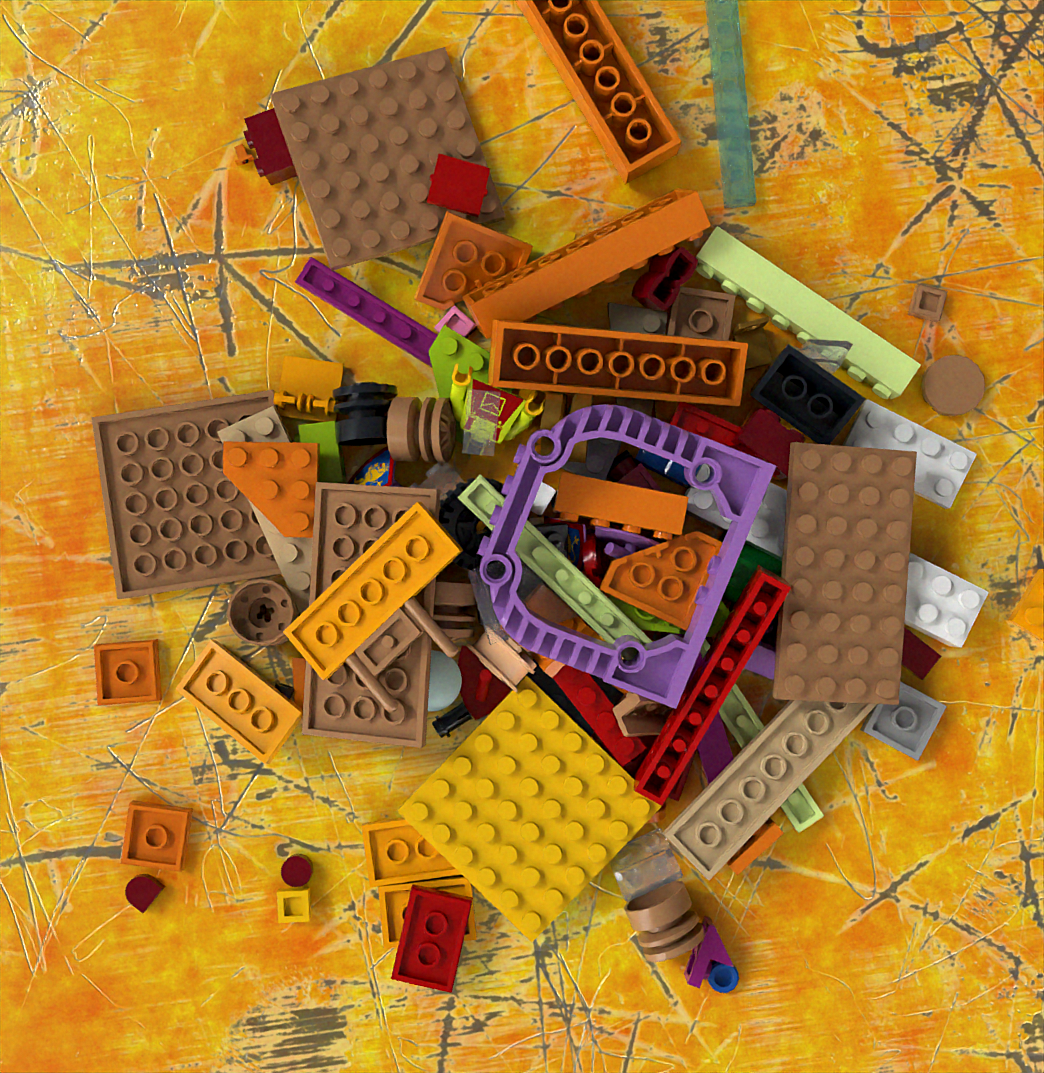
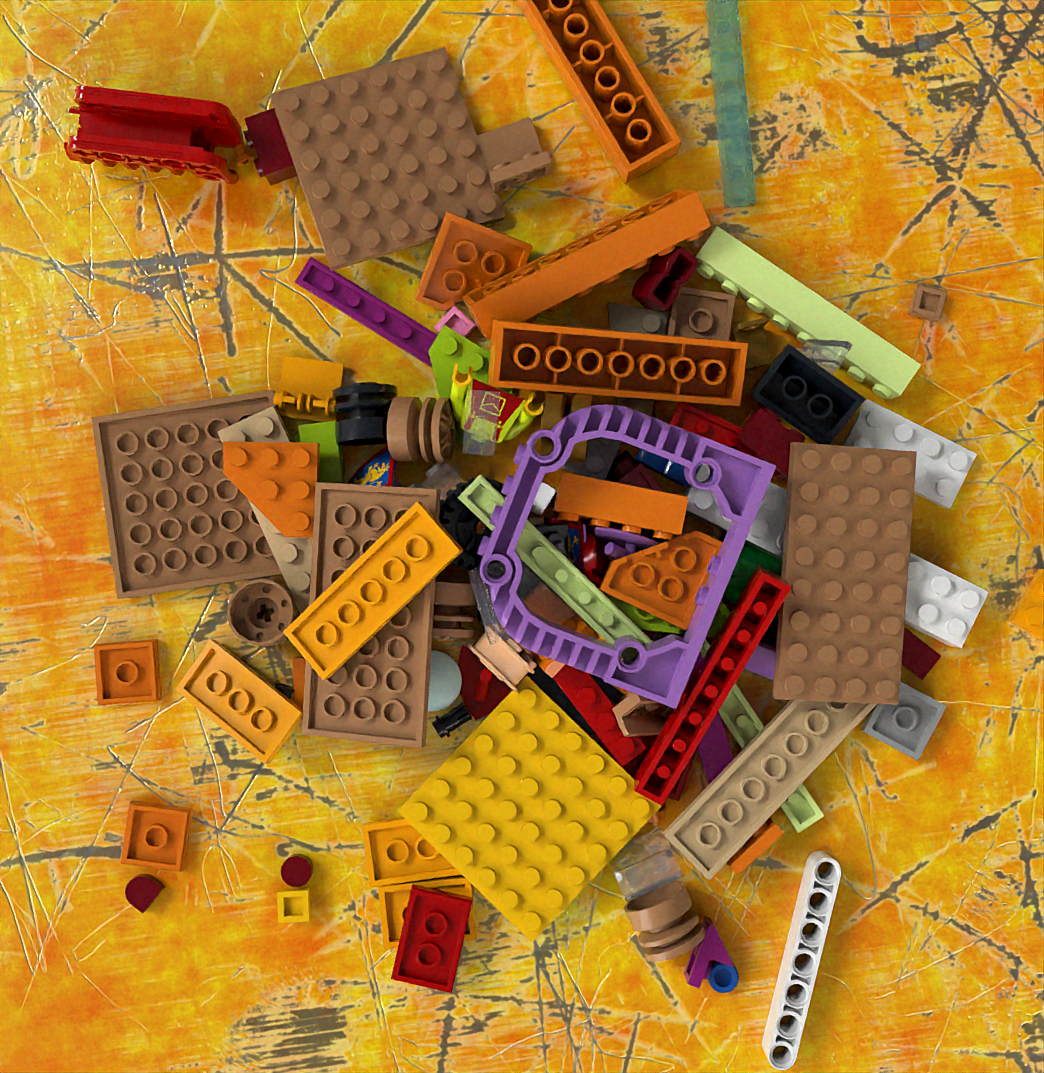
(153, 132): none -> red piece
(392, 640): medium nougat plate -> none
(458, 185): red piece -> none
(514, 155): none -> medium nougat bracket
(804, 973): none -> white beam
(953, 385): medium nougat tile -> none

